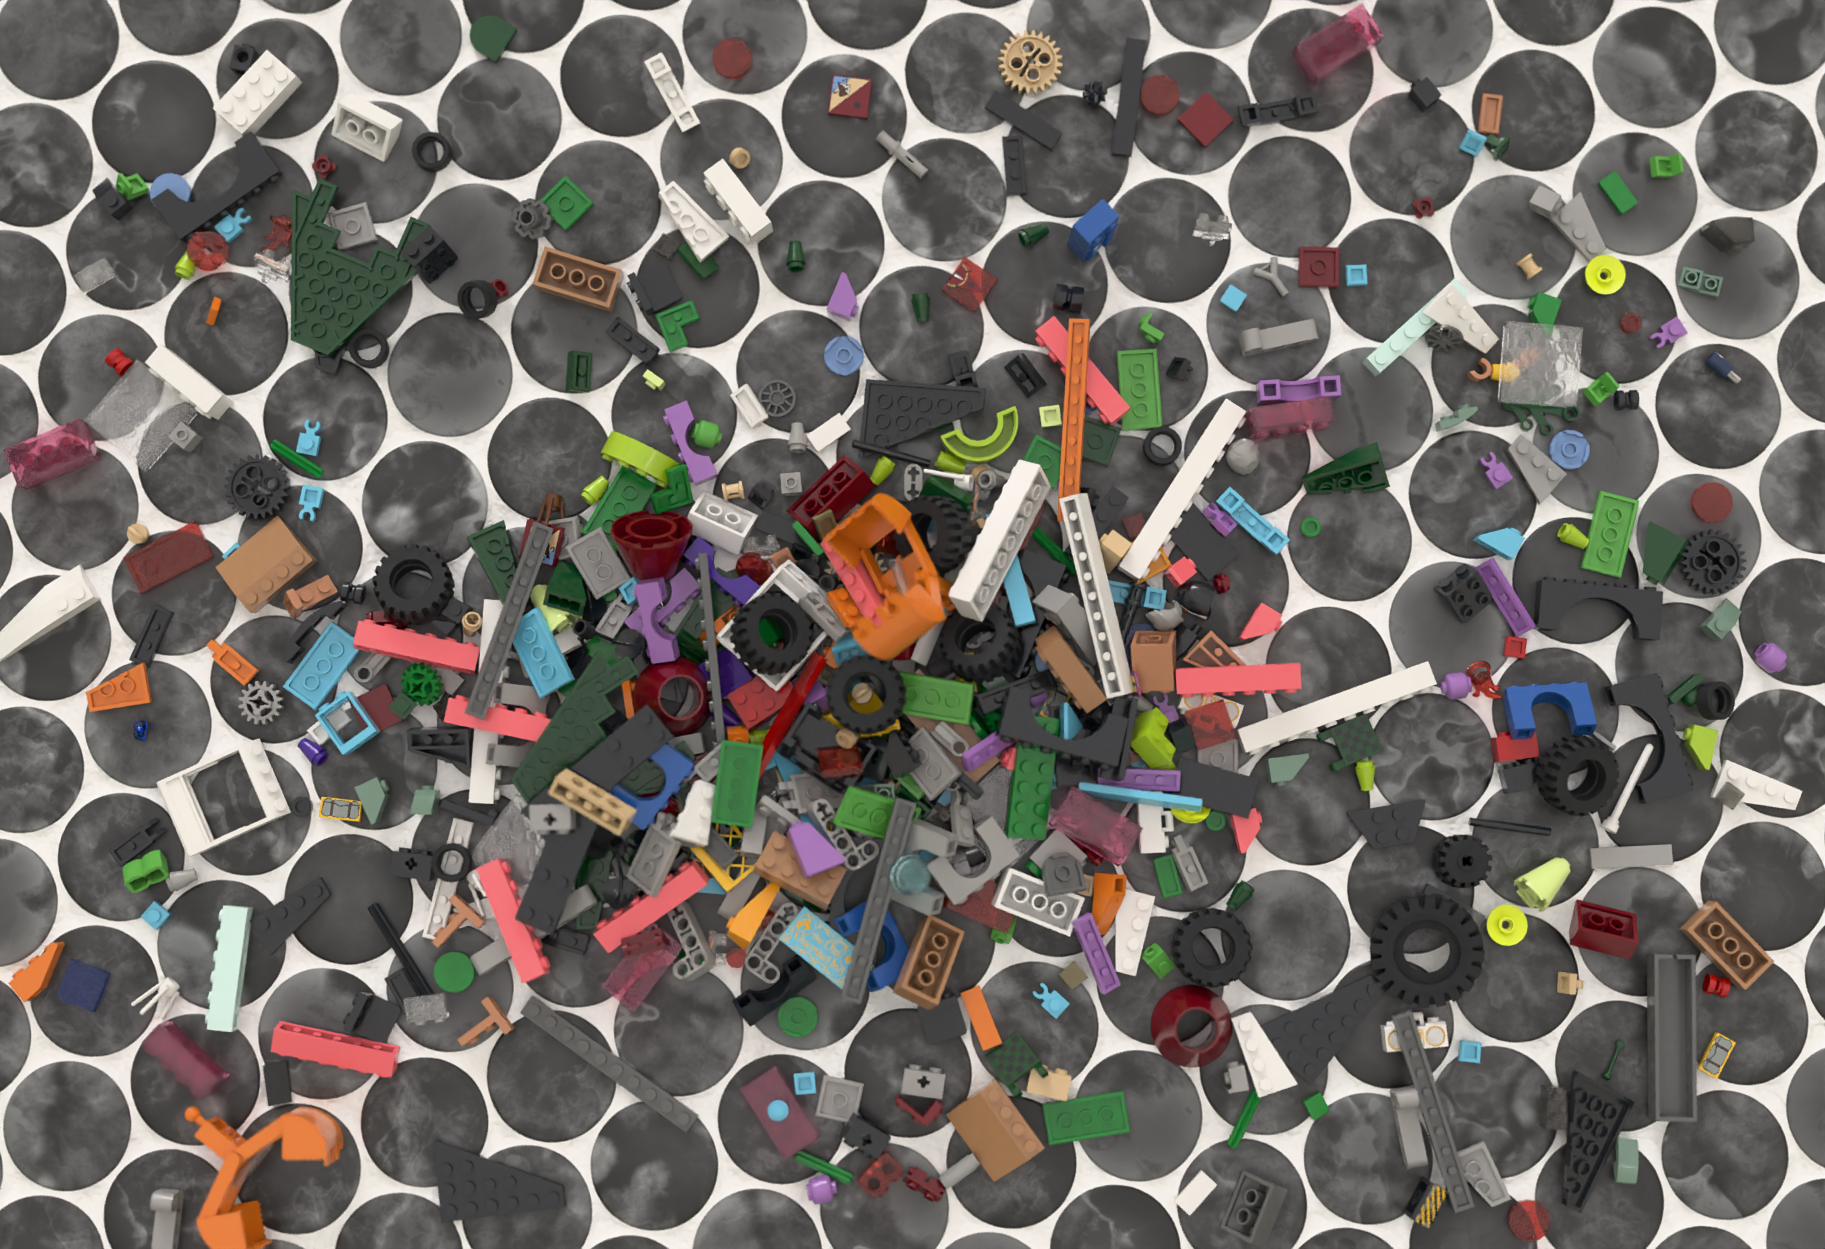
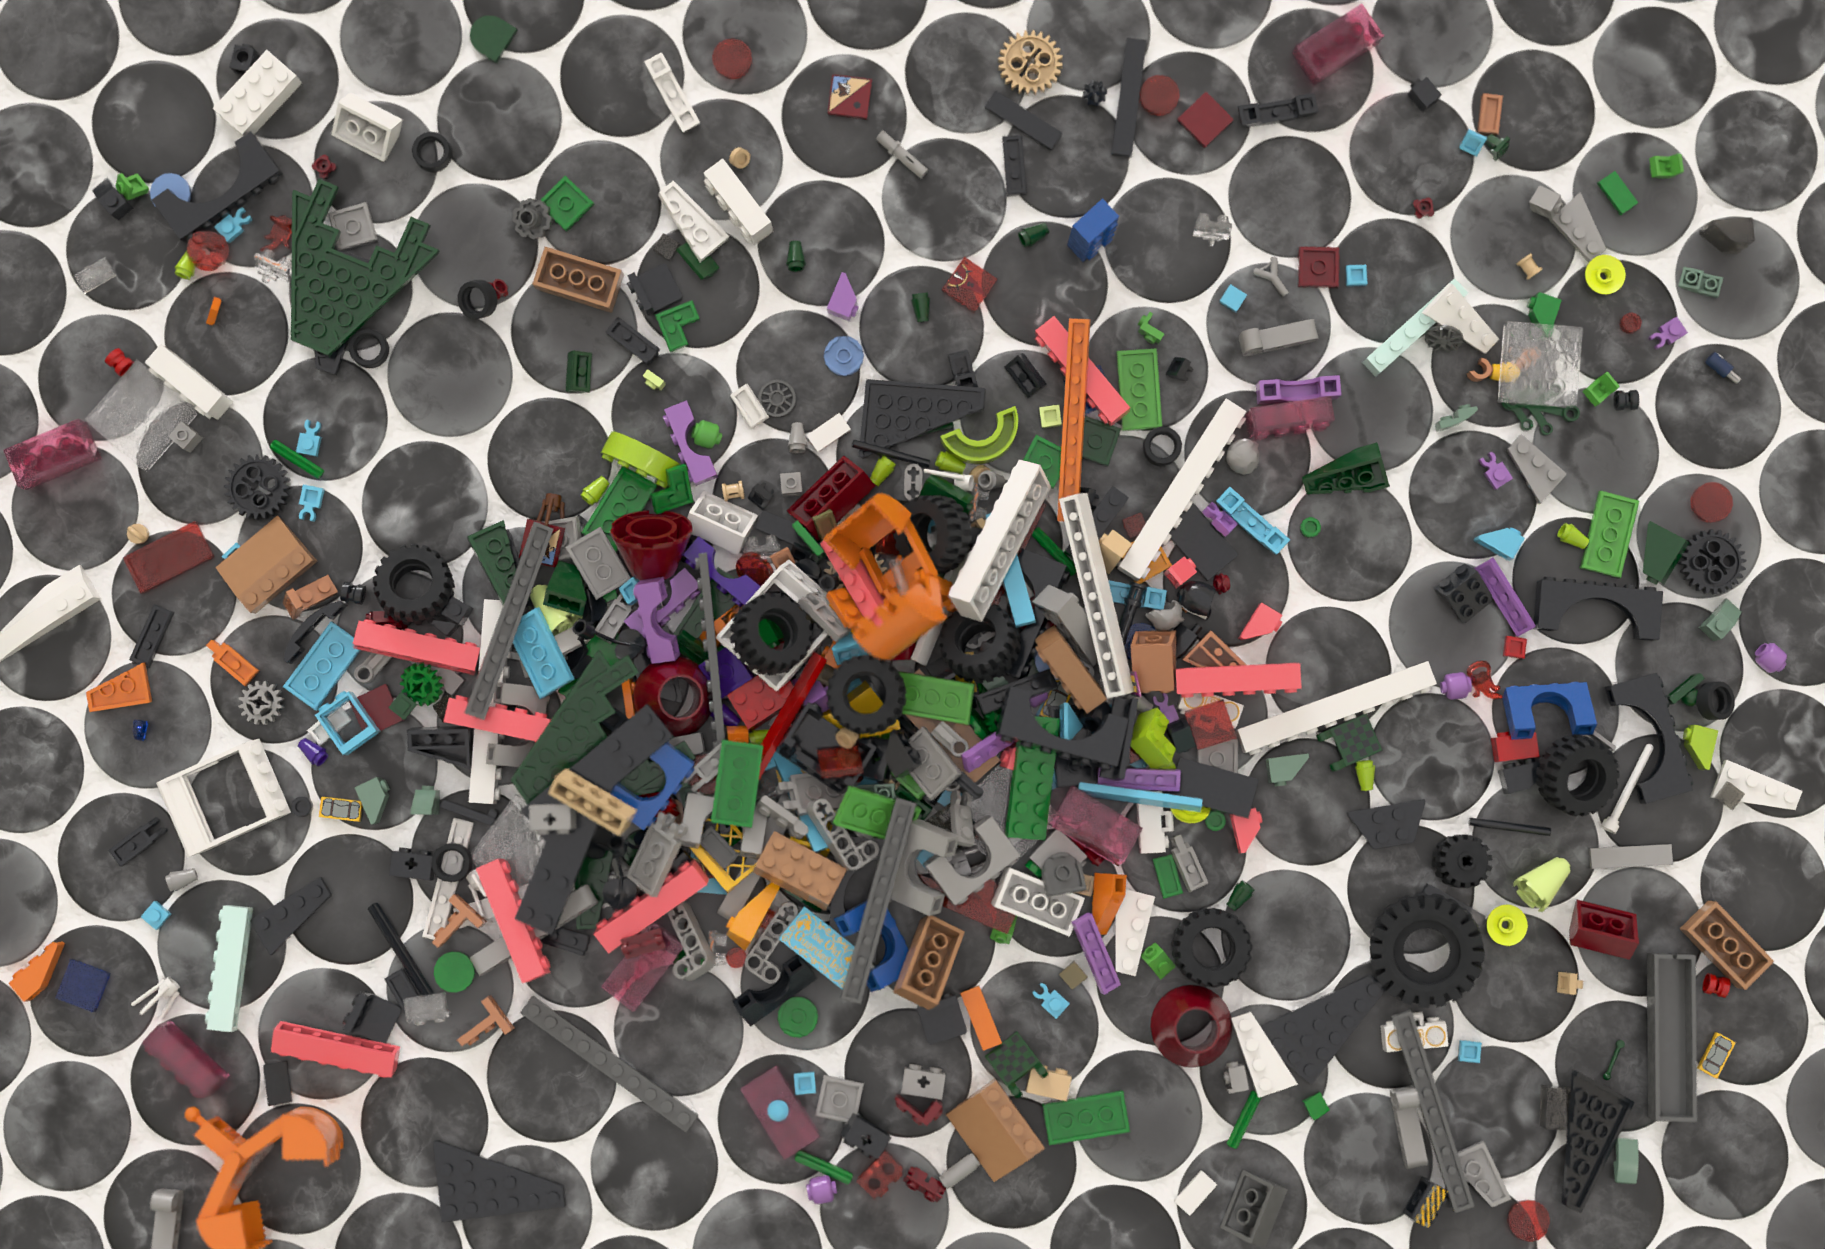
(145, 871): bright green brick -> none
(429, 254): black bracket -> none
(471, 623): tan cone -> none
(696, 817): white wing -> none
(812, 850): medium lavender slope -> none
(862, 693): tan tile -> none
(910, 875): clear light blue cone -> none
(1068, 298): black wheel -> none
(1569, 449): medium blue tile -> none

